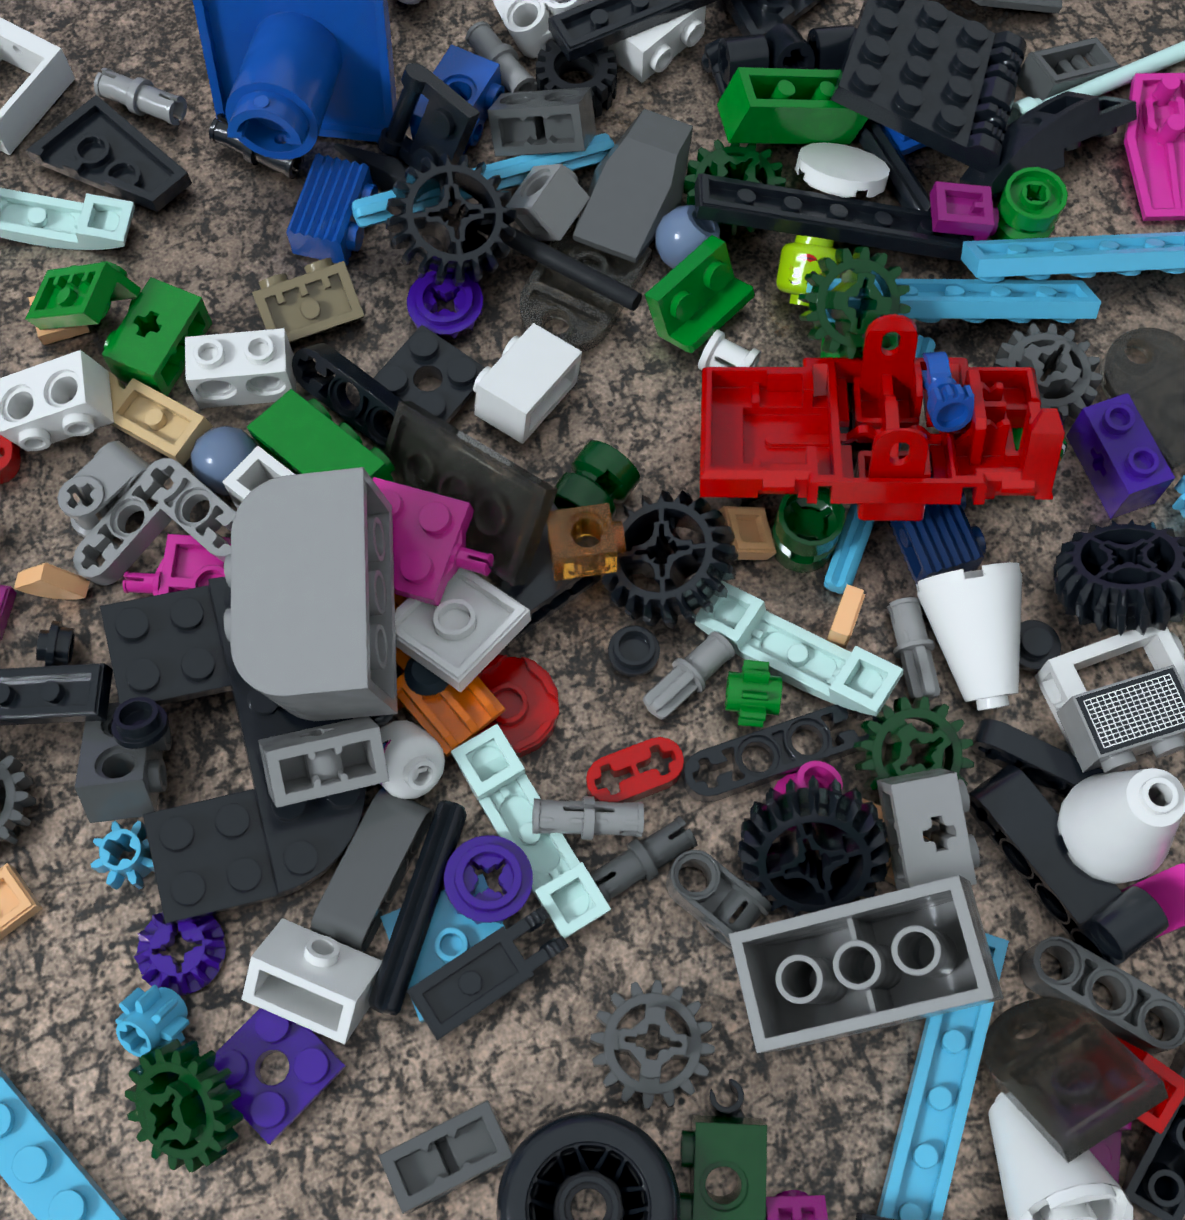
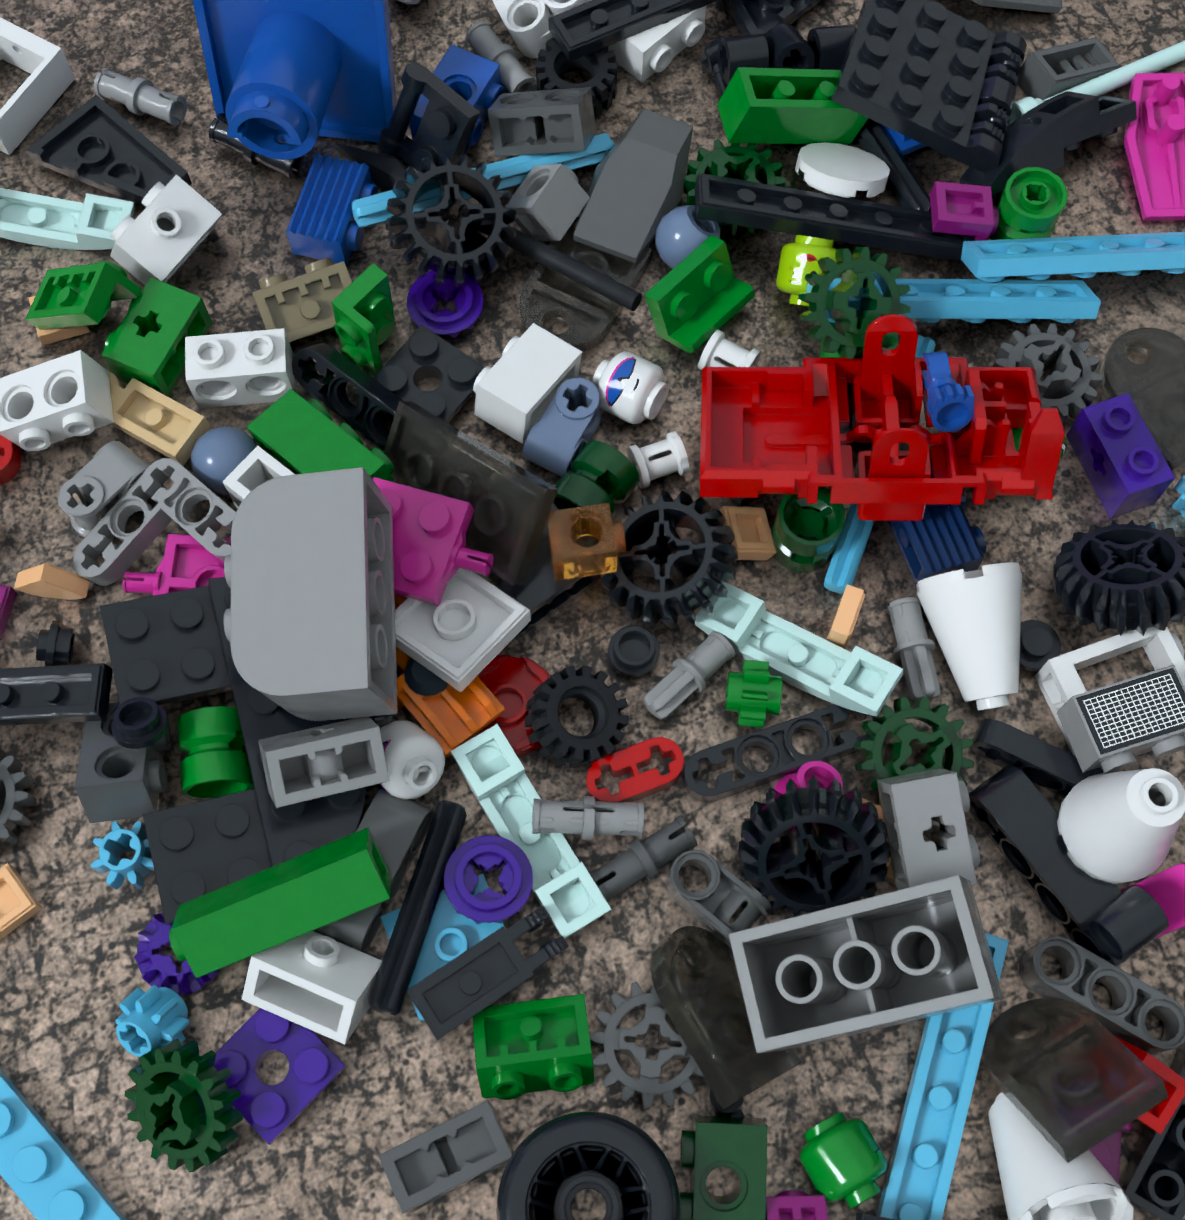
(165, 231): none -> white brick
(214, 753): none -> green wheel
(280, 903): none -> green brick
(365, 318): none -> green bracket
(533, 1047): none -> green bracket
(562, 432): none -> sand blue piece
(600, 699): none -> black tyre
(631, 387): none -> white head
(659, 459): none -> white bush
(712, 1014): none -> clear smoke tile
(843, 1160): none -> green head

